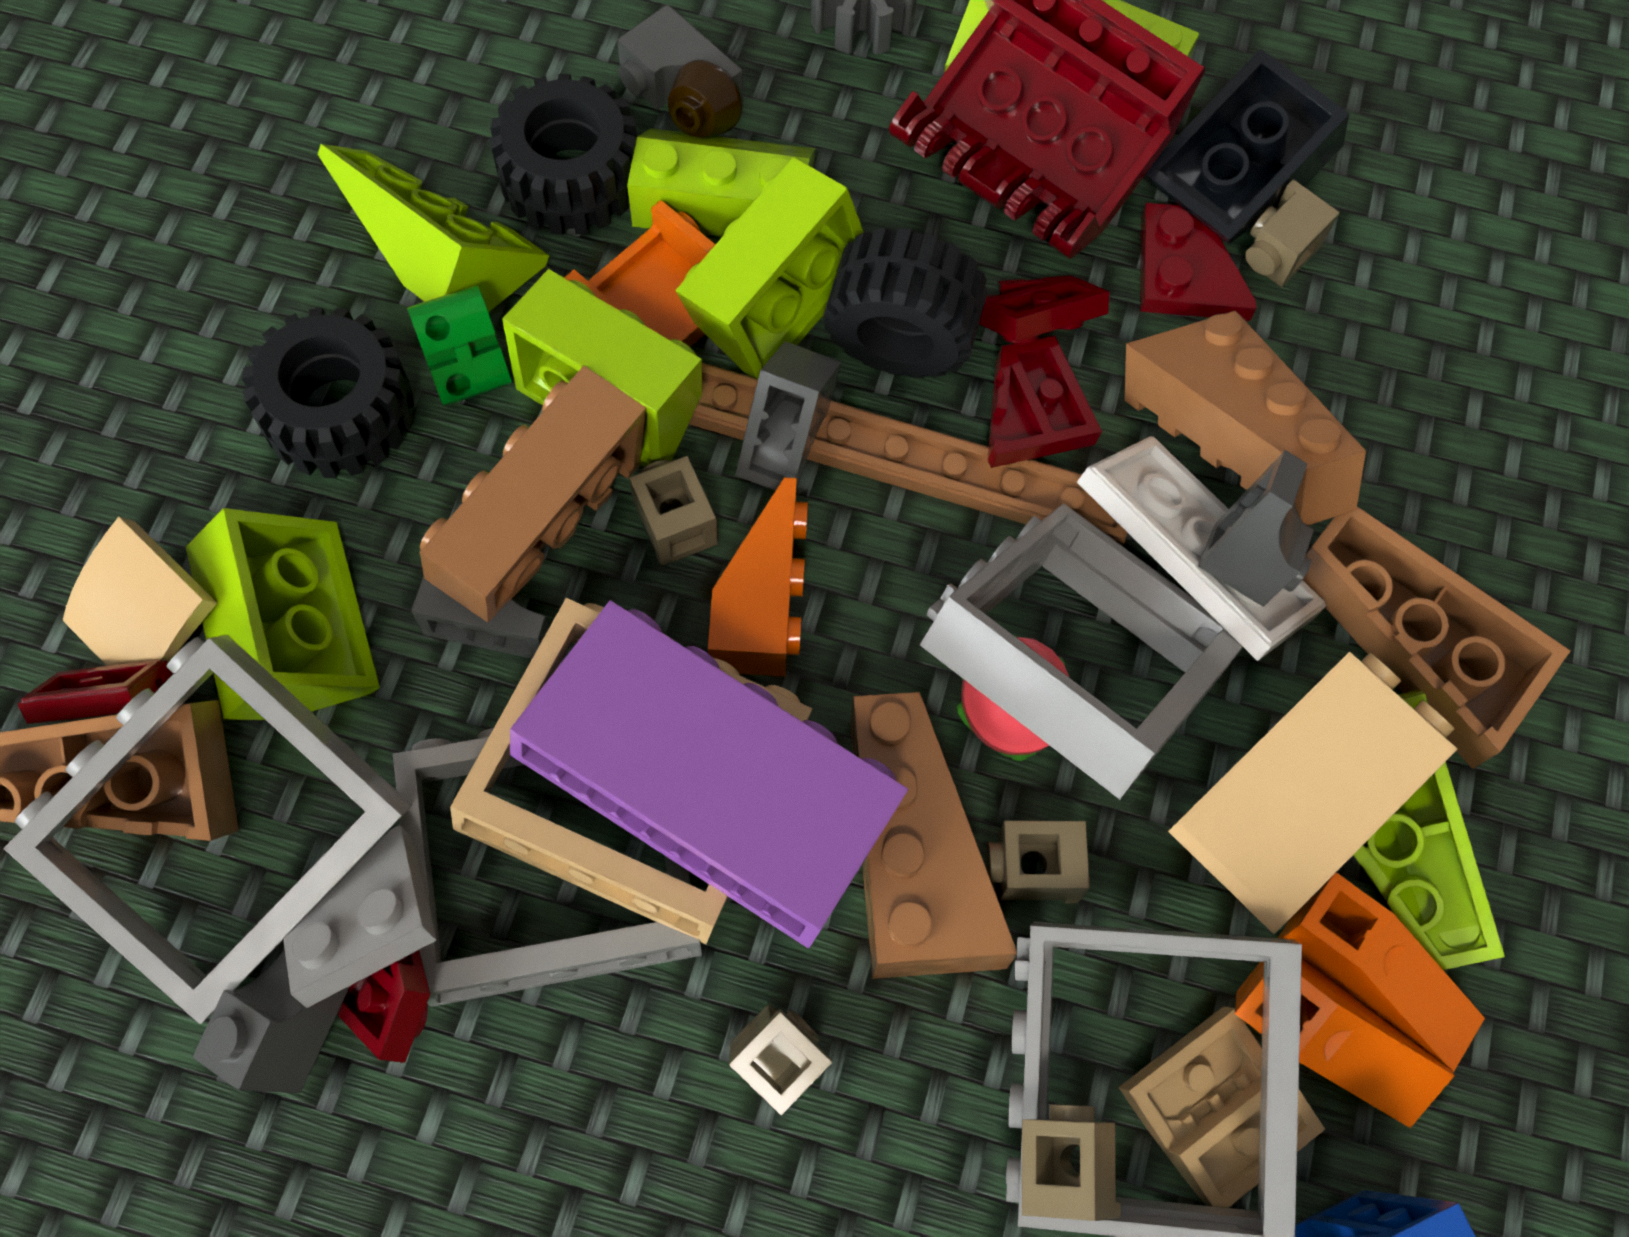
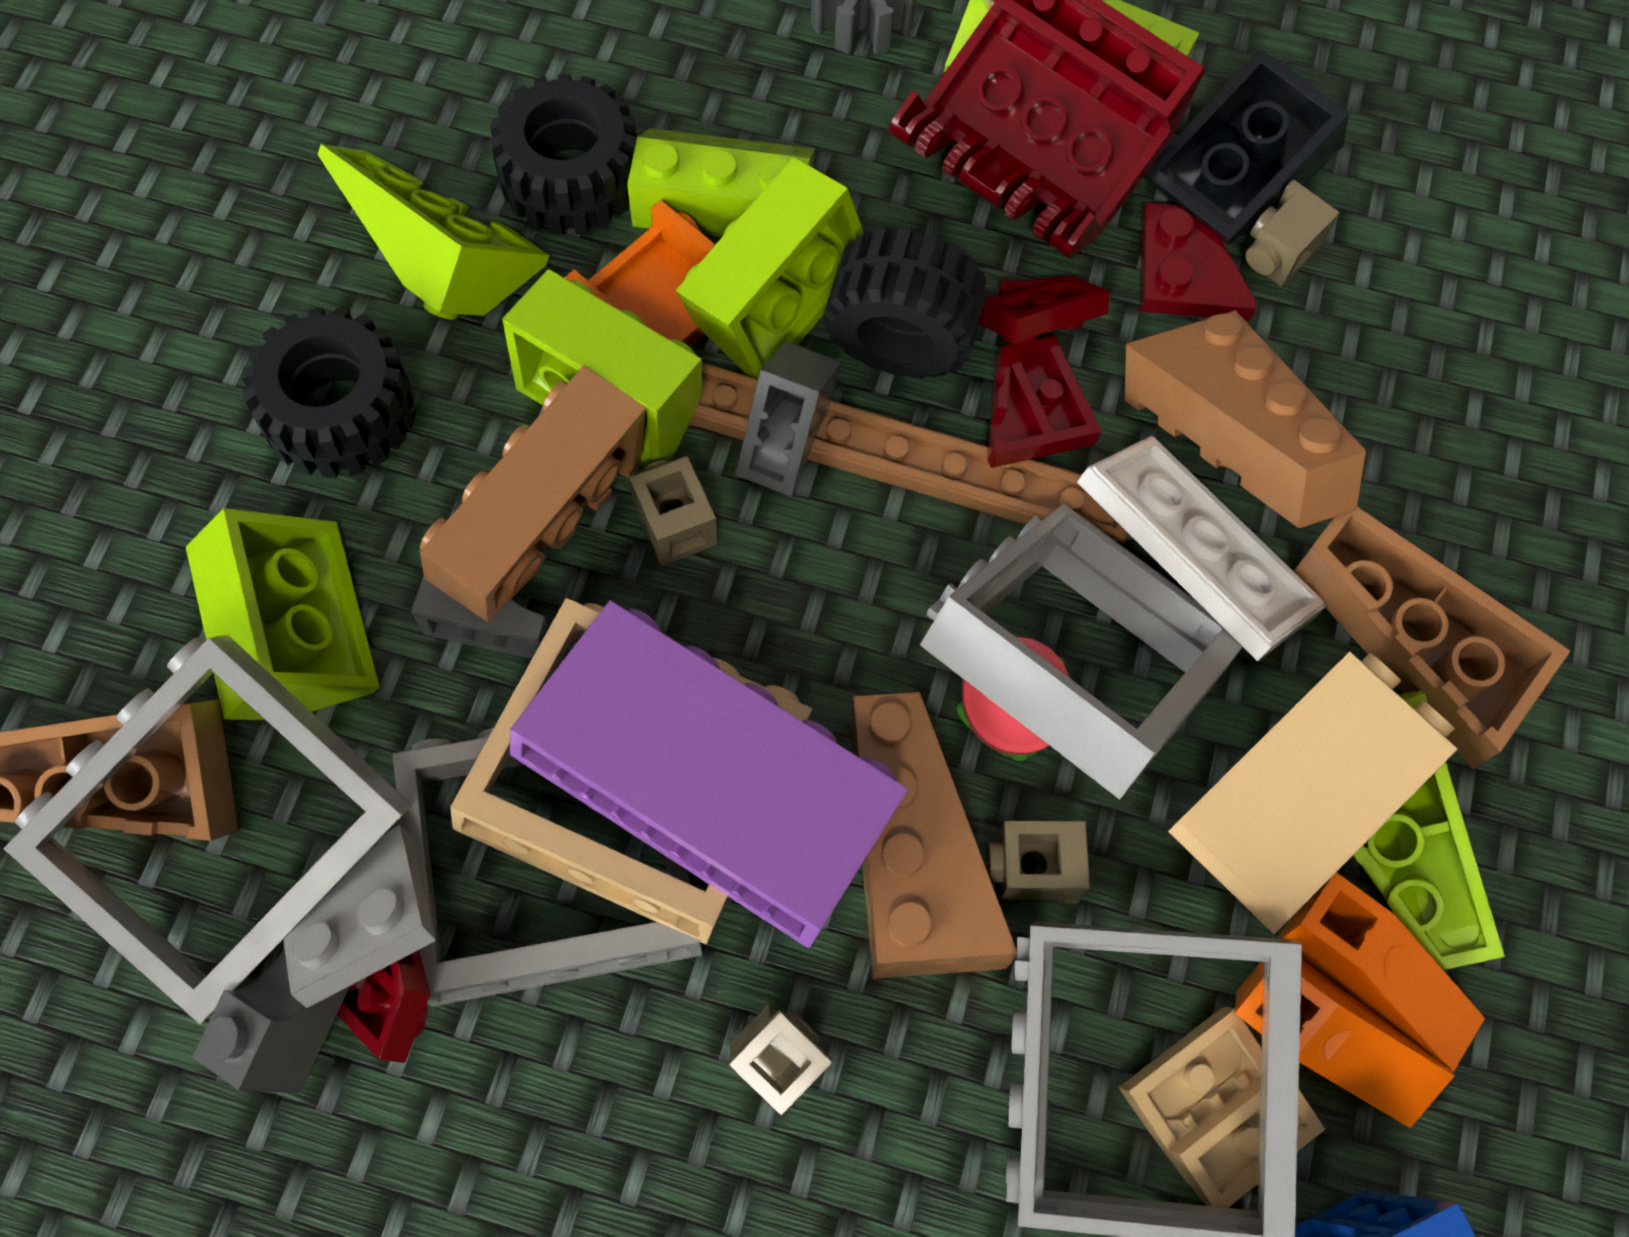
(92, 691): dark red tile -> none
(134, 599): tan slope -> none
(460, 345): green piece -> none
(658, 49): dark grey arch -> none
(704, 99): dark brown cone -> none
(752, 596): orange slope -> none
(1048, 1179): dark tan brick -> none
(1261, 538): dark grey arch -> none

